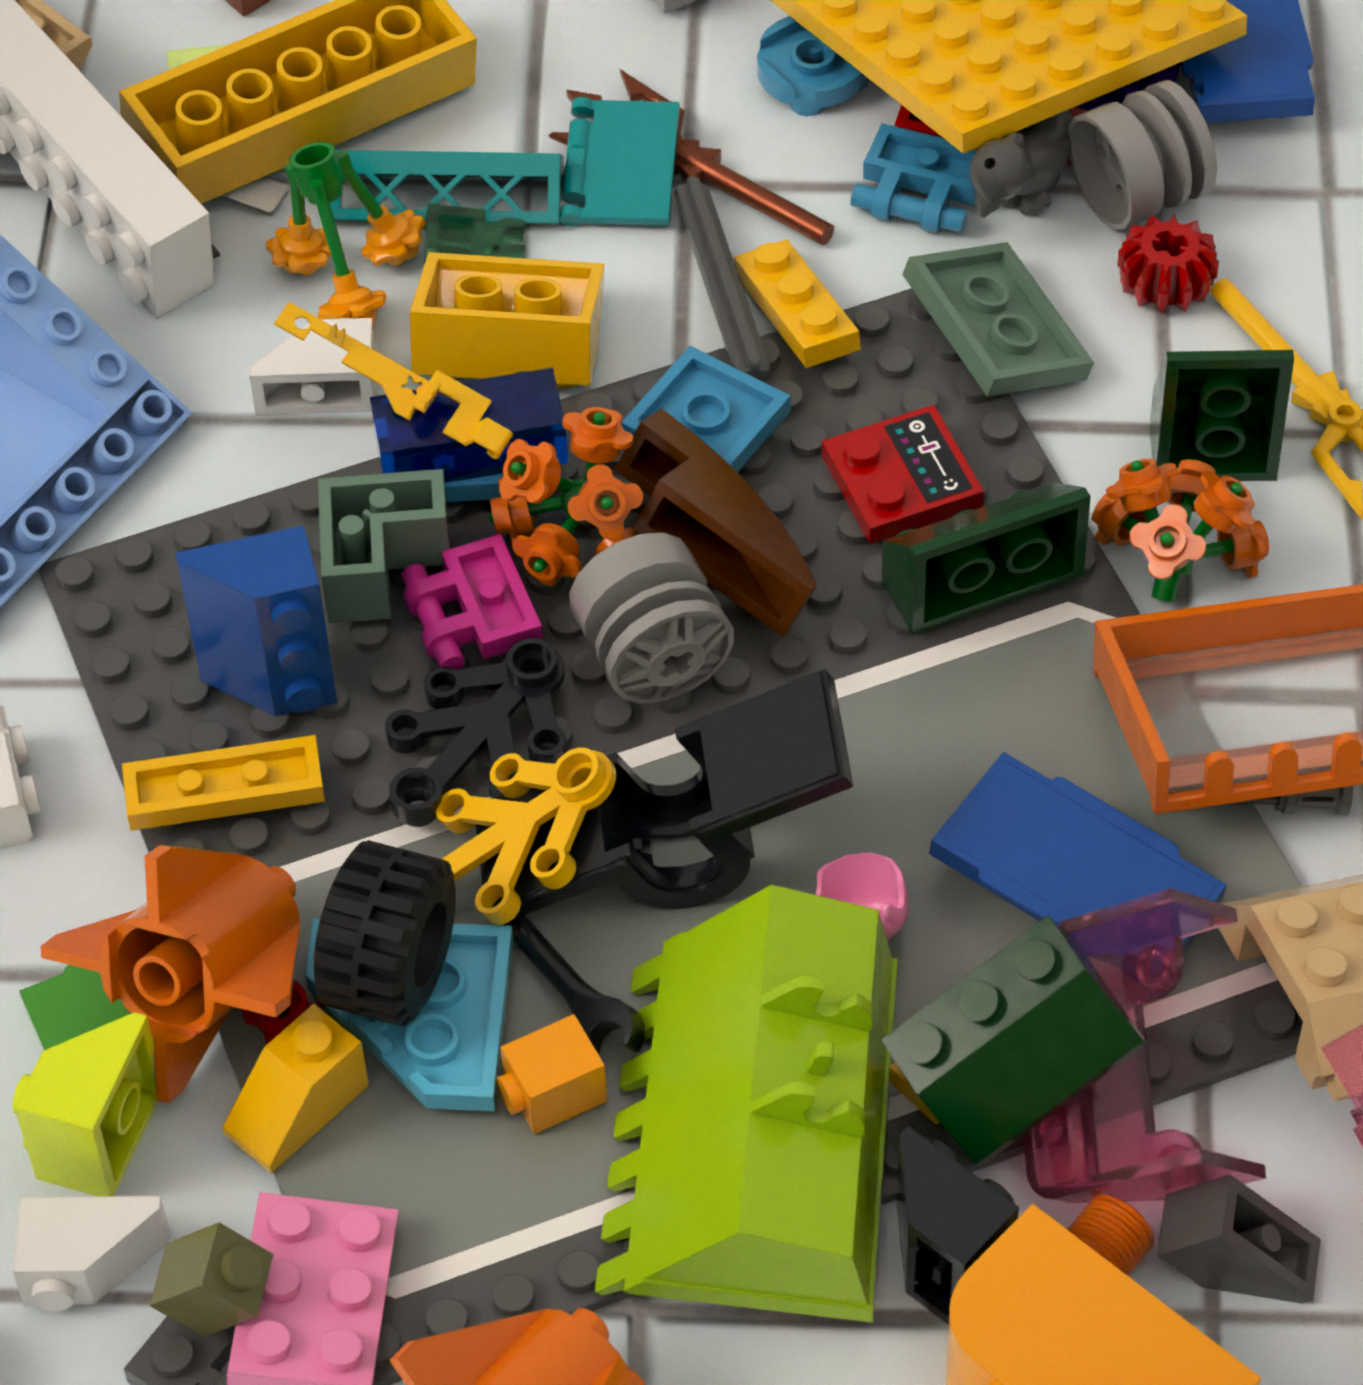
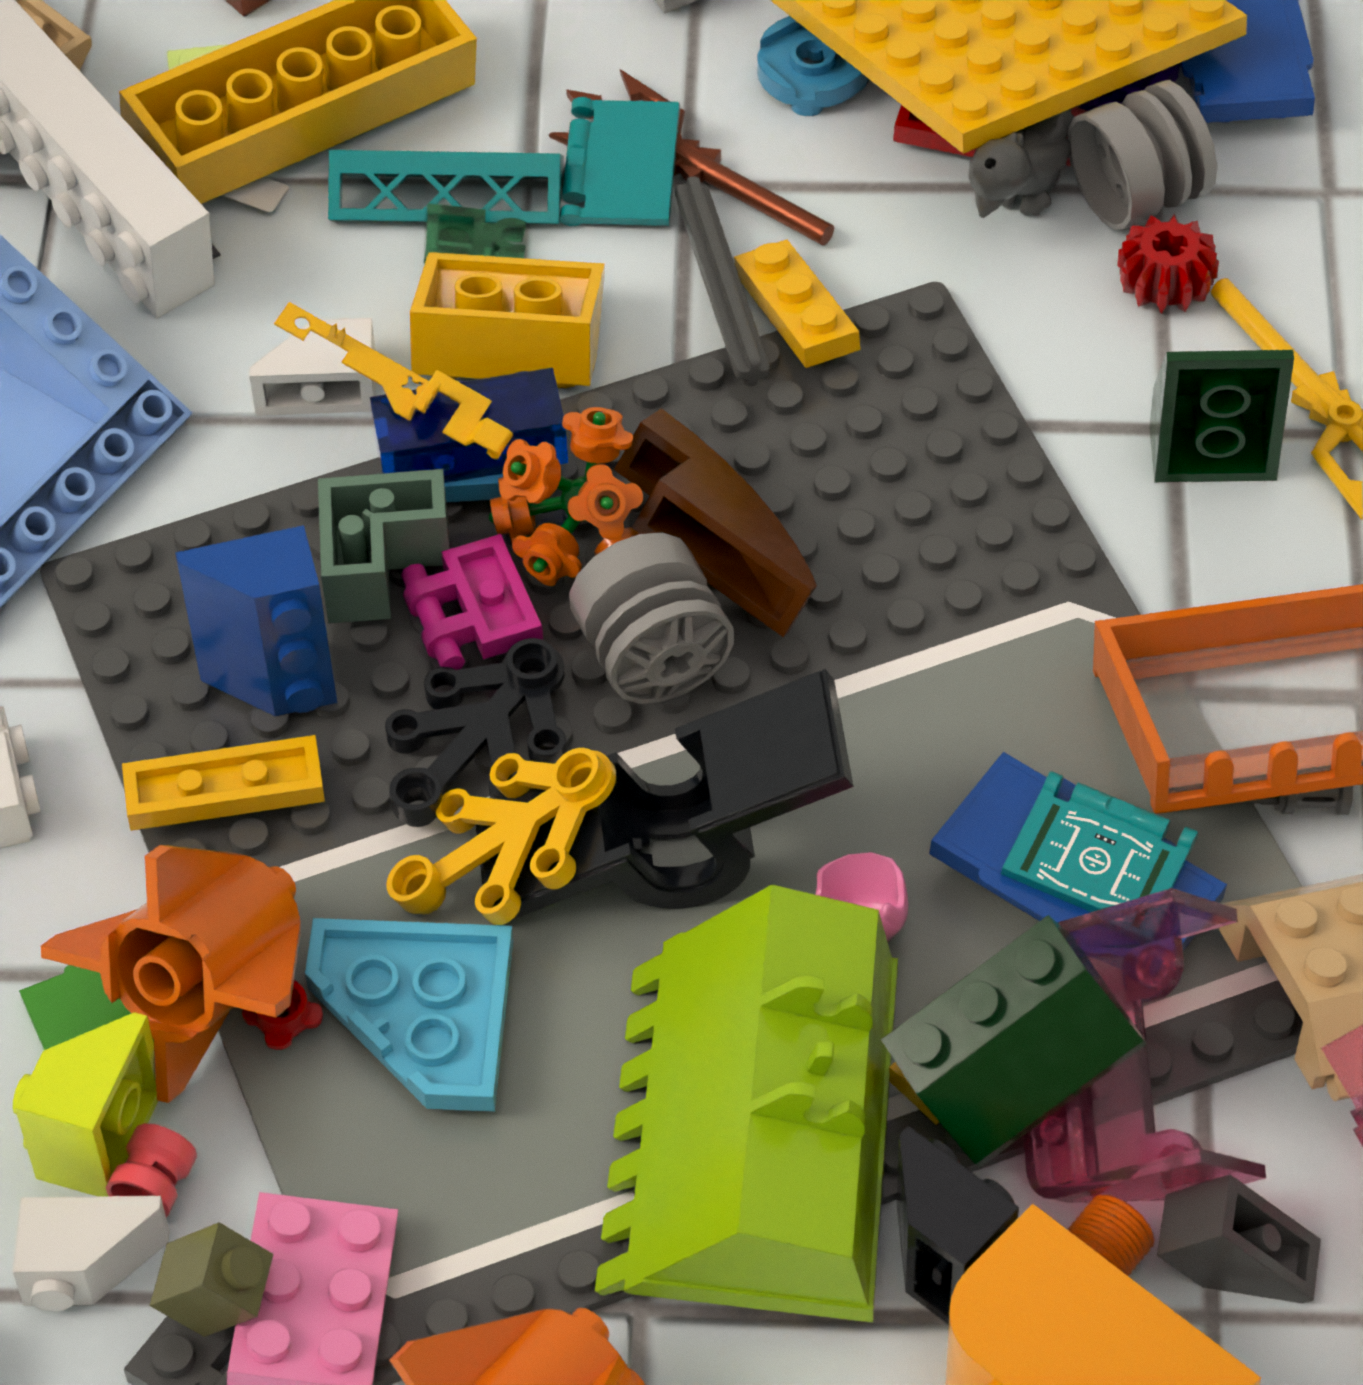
(153, 1165): none -> coral wheel
(296, 1088): yellow slope -> none
(319, 175): plant -> none
(384, 932): black tyre -> none
(552, 1075): light orange brick -> none
(594, 1011): black piece -> none
(717, 404): dark azure plate -> none
(902, 473): red plate -> none
(918, 164): dark azure plate -> none
(987, 555): dark green slope -> none
(997, 319): sand green plate -> none
(1095, 848): none -> teal piece
(1131, 516): orange plant -> none

